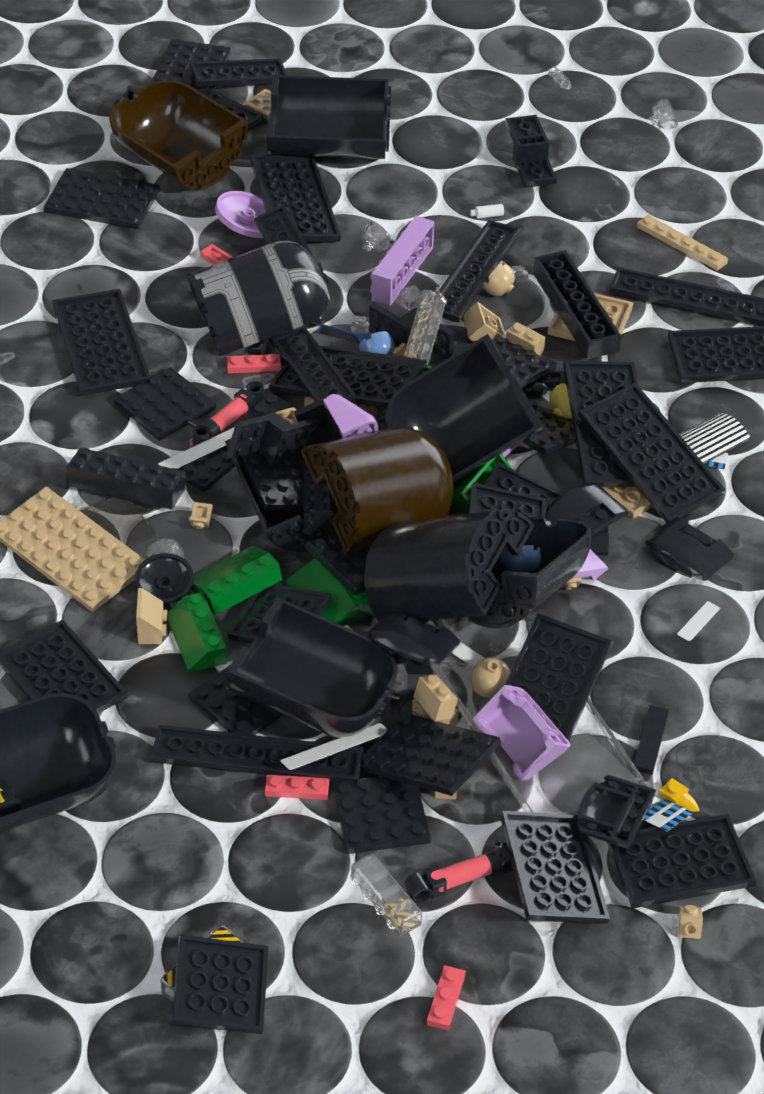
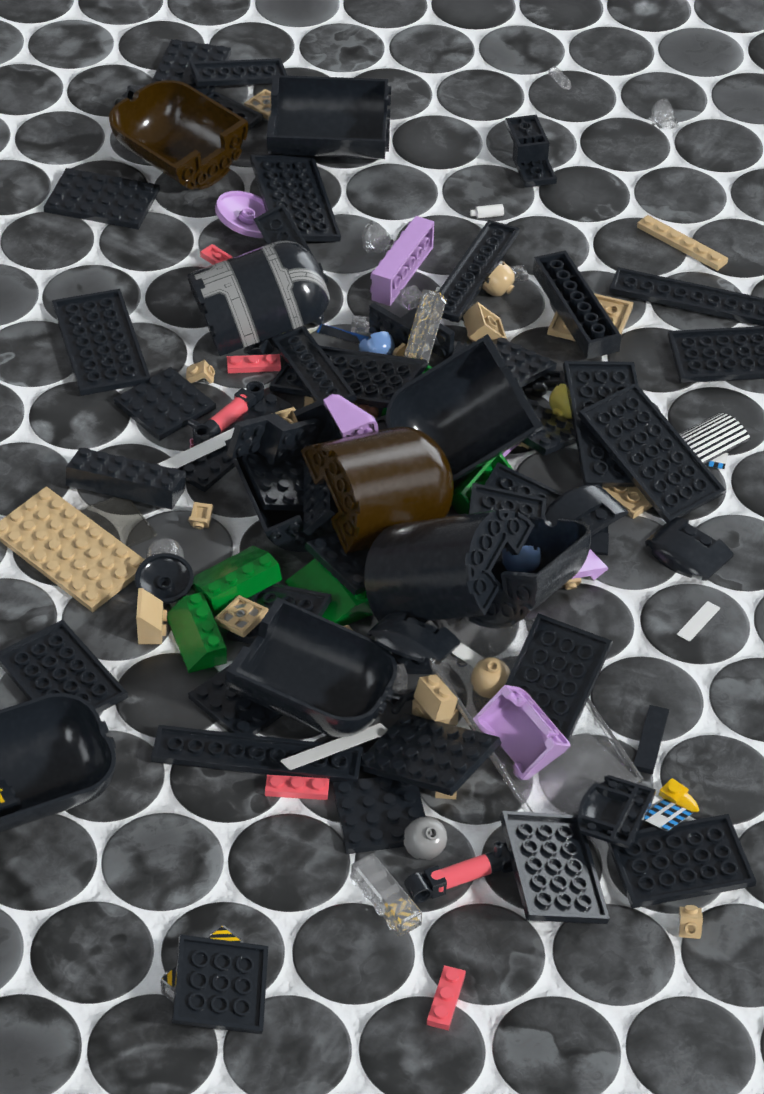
(199, 371): none -> tan bracket
(241, 616): none -> tan piece
(425, 838): none -> light grey cylinder
(526, 338): tan brick -> none

